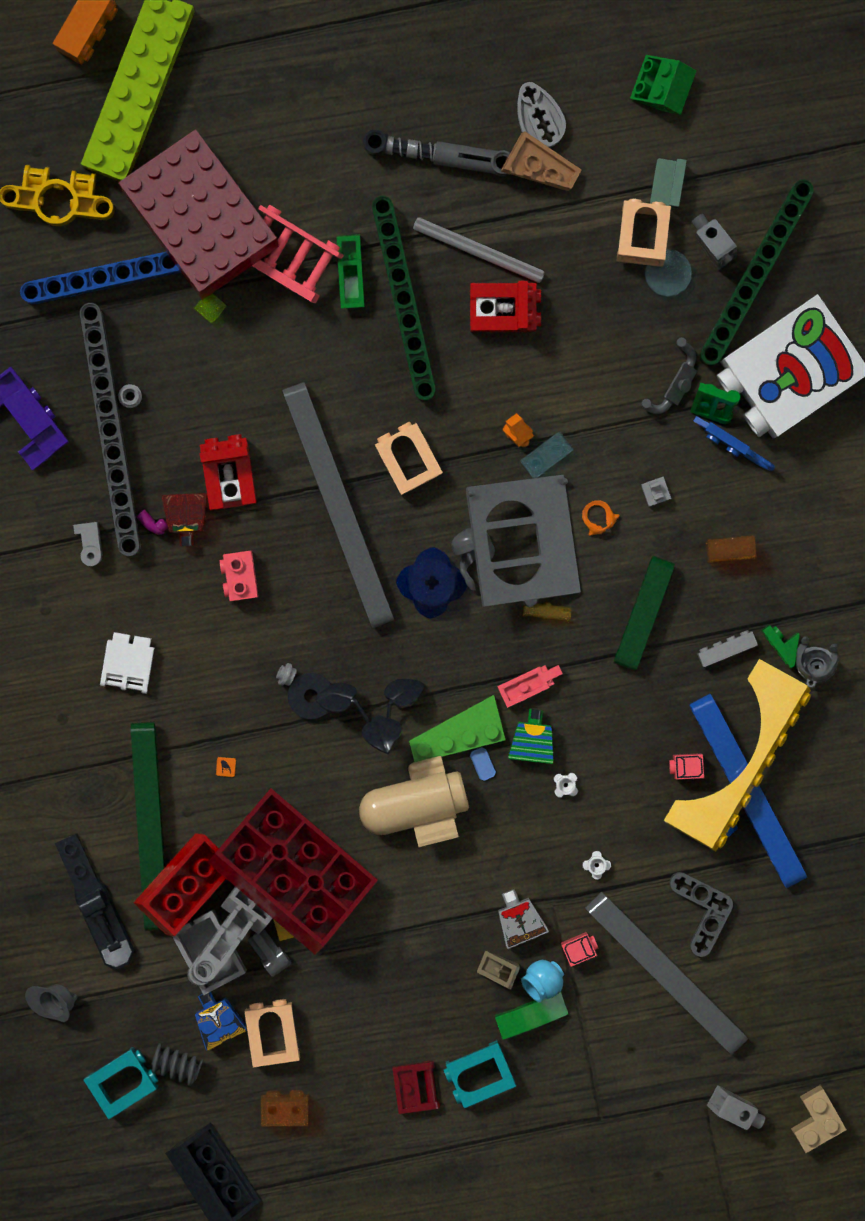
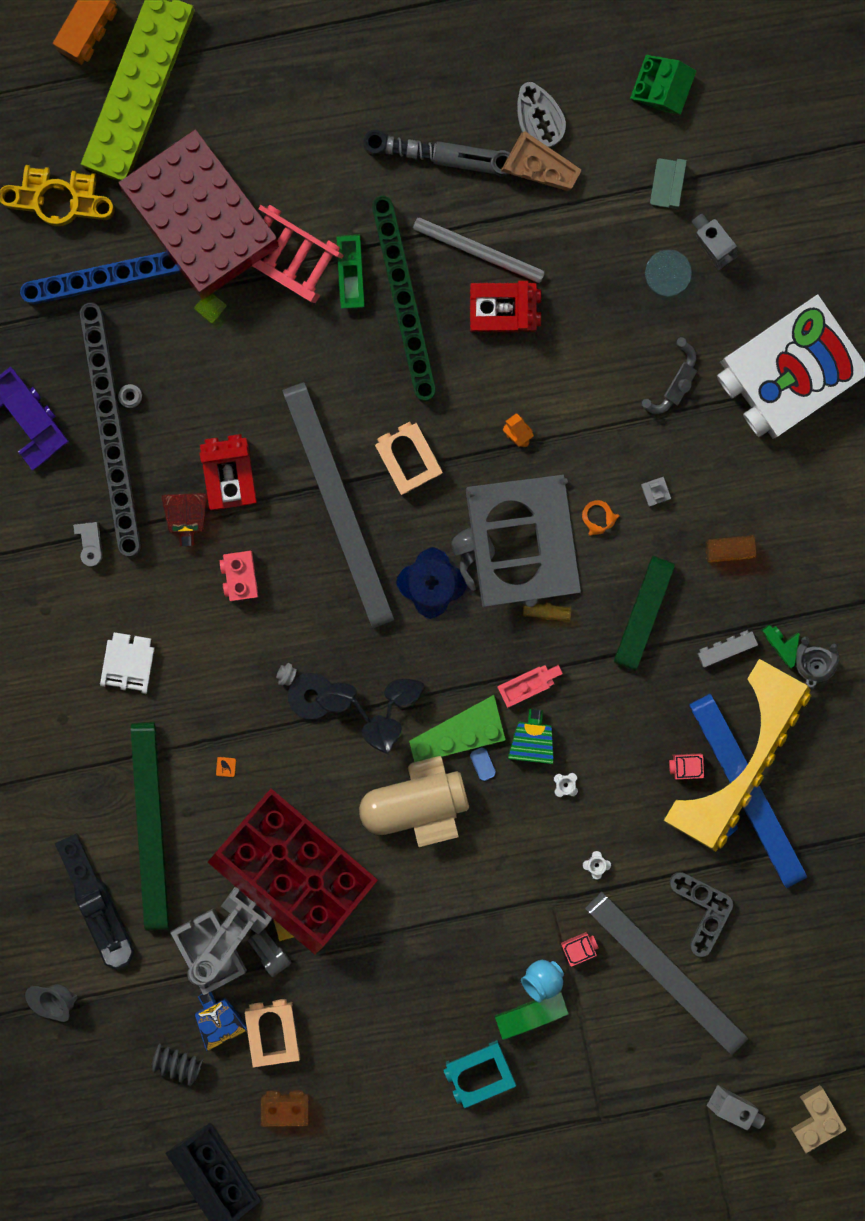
(130, 1058): teal panel -> none
(150, 524): magenta arm -> none
(181, 886): red brick -> none
(408, 1088): dark red plate -> none
(498, 969): dark tan slope -> none
(520, 920): torso -> none
(546, 455): clear light blue slope -> none
(637, 255): light nougat panel -> none
(707, 400): green plate -> none
(734, 445): blue plate -> none
(762, 263): dark green beam -> none

